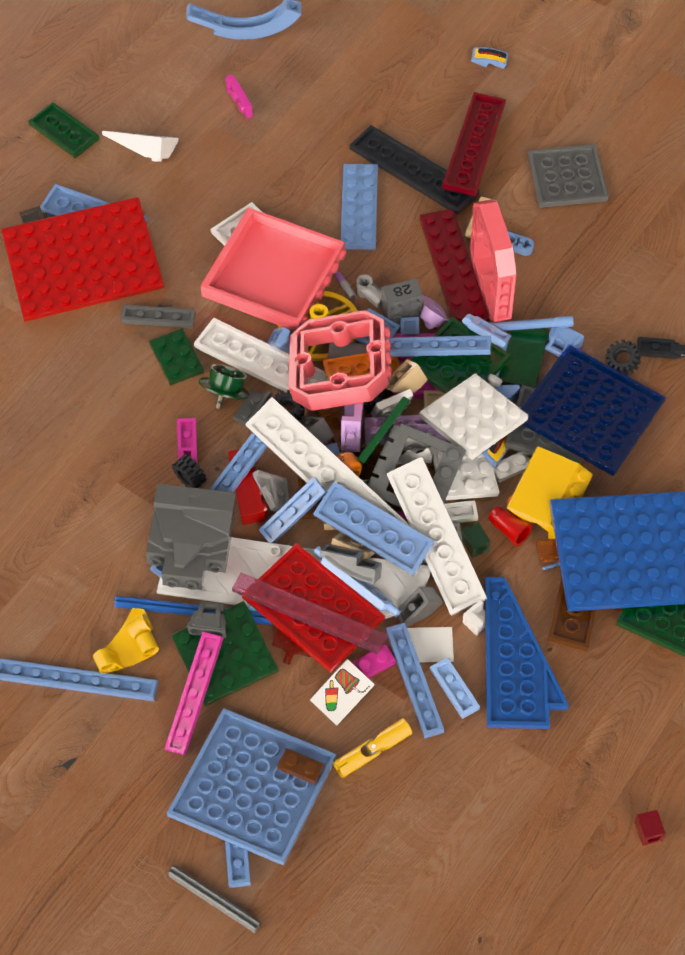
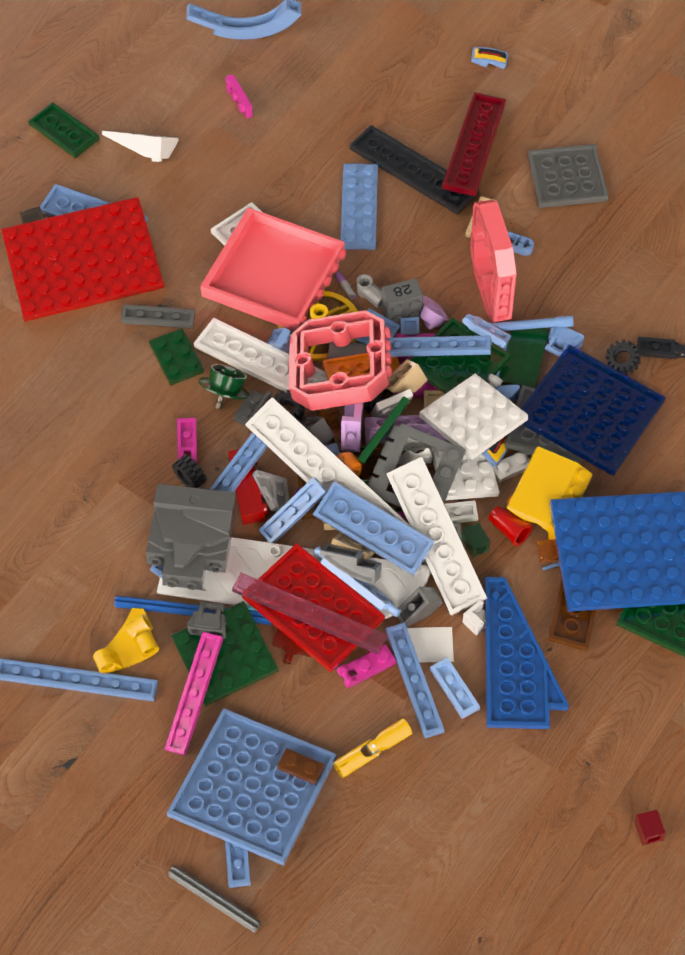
(342, 692): white sticker -> none
(453, 265): dark red plate -> none

